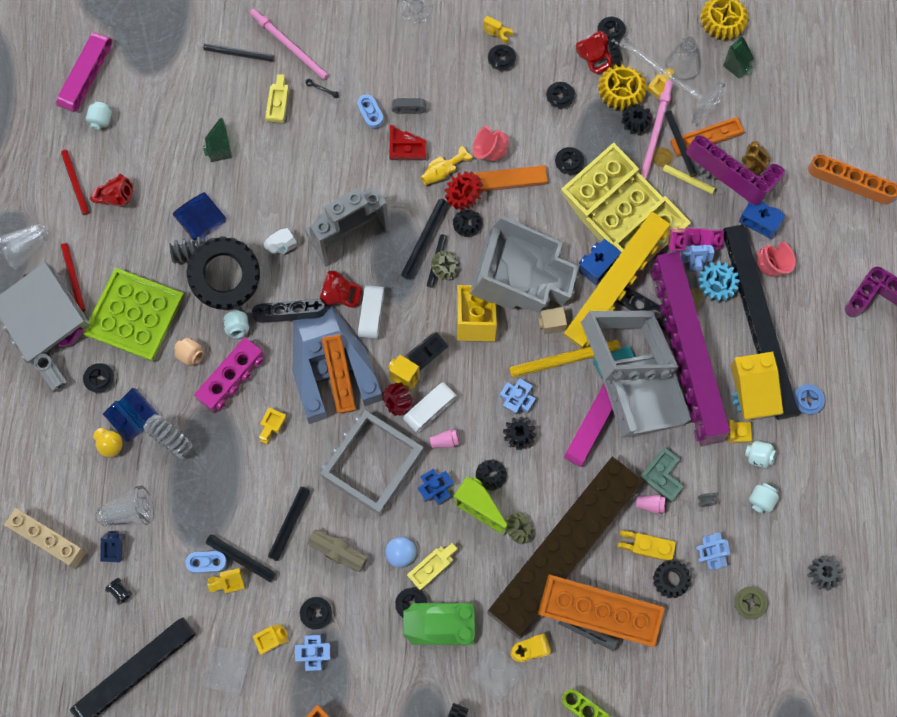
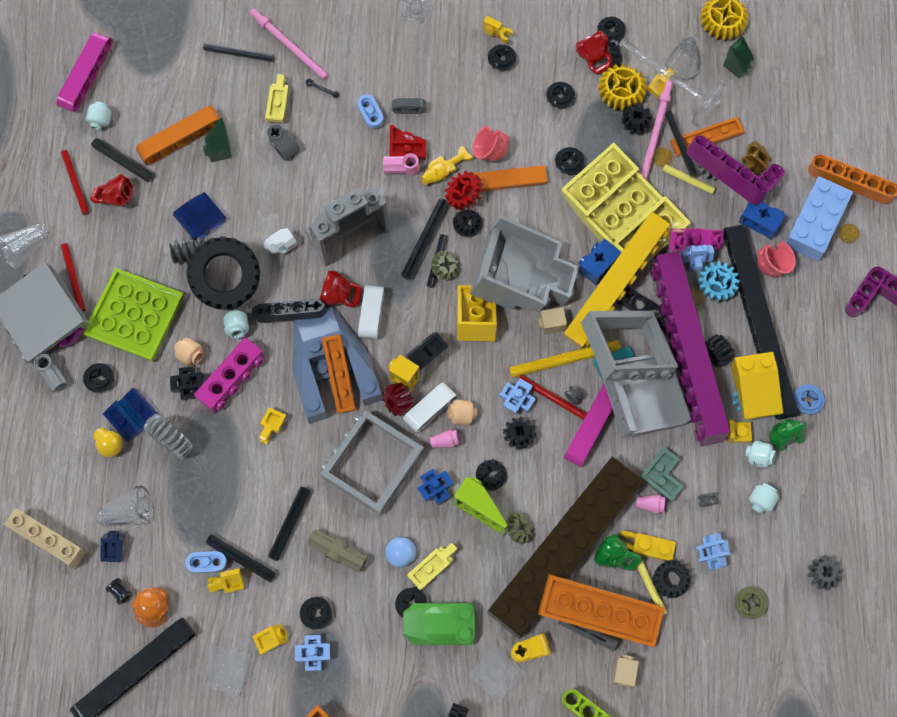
(122, 160): none -> pearl dark grey axle
(151, 607): none -> orange helmet
(177, 135): none -> orange beam
(185, 383): none -> black piece
(282, 142): none -> dark grey piece
(399, 164): none -> bright pink piece
(461, 412): none -> light nougat head
(554, 398): none -> red bar
(573, 395): none -> dark grey bush
(615, 554): none -> green piece
(625, 671): none -> tan brick
(650, 586): none -> light yellow bar
(719, 350): none -> black gear
(786, 433): none -> green piece
(818, 218): none -> light blue brick
(848, 233): none -> clear yellow tile

